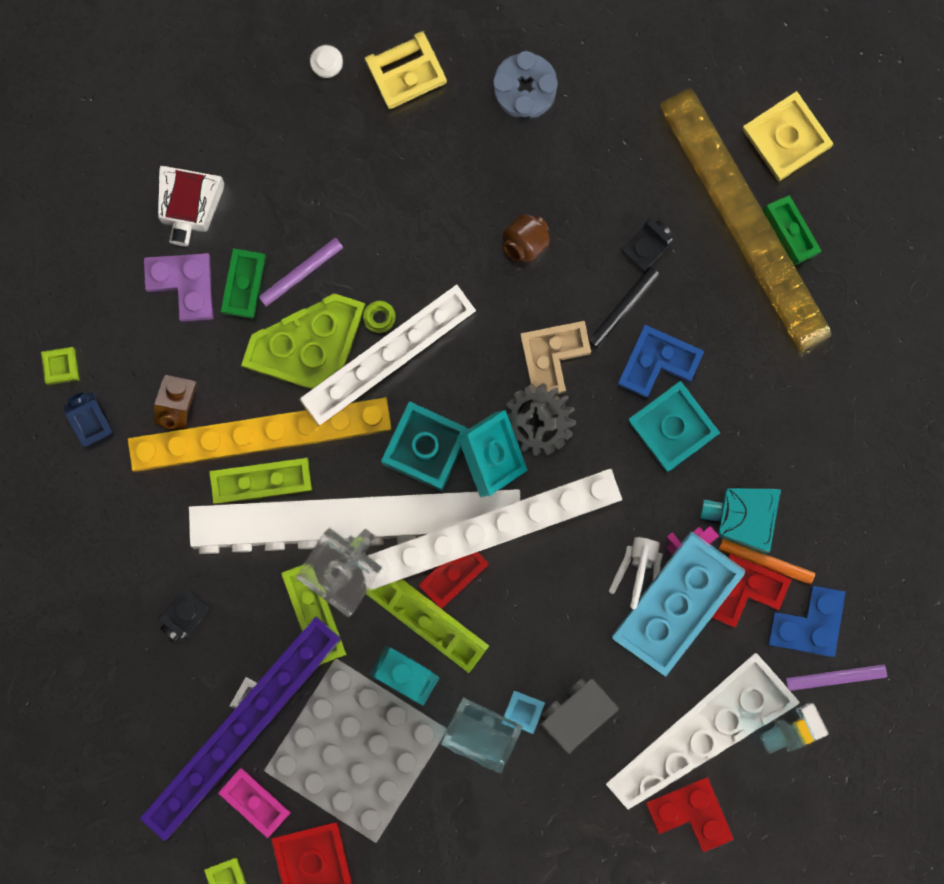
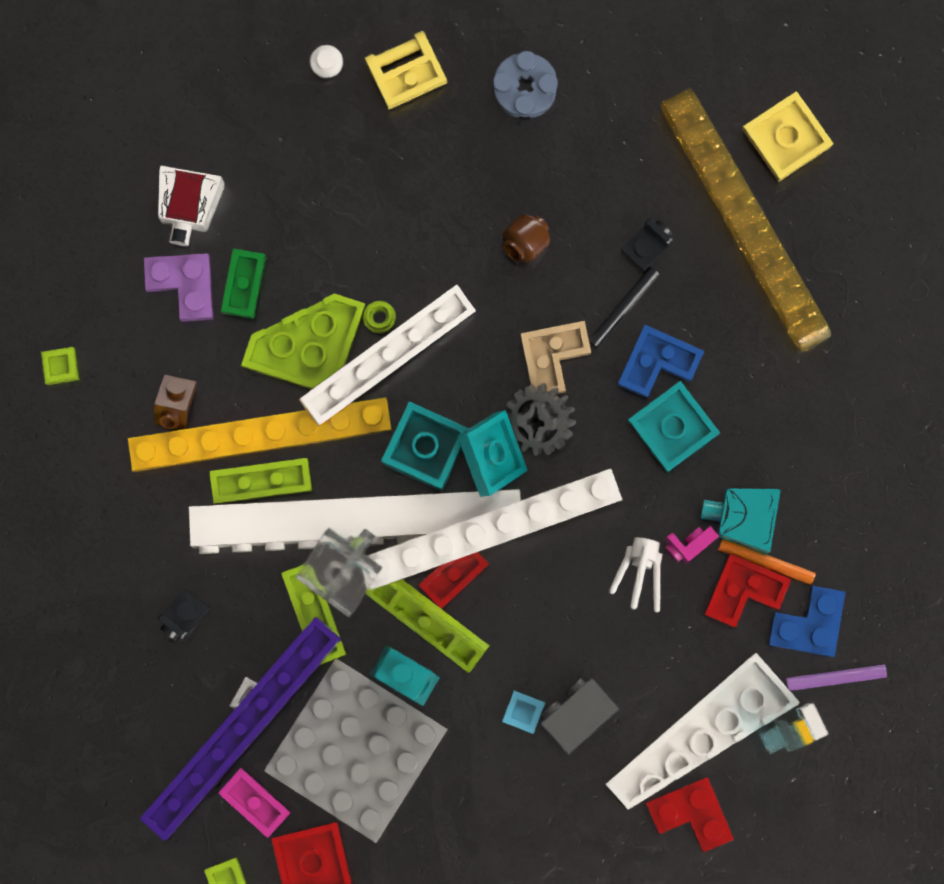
(86, 418): dark blue bracket -> none
(300, 272): medium lavender bar -> none
(481, 735): clear light blue brick -> none
(678, 603): medium azure plate -> none
(791, 230): green plate -> none

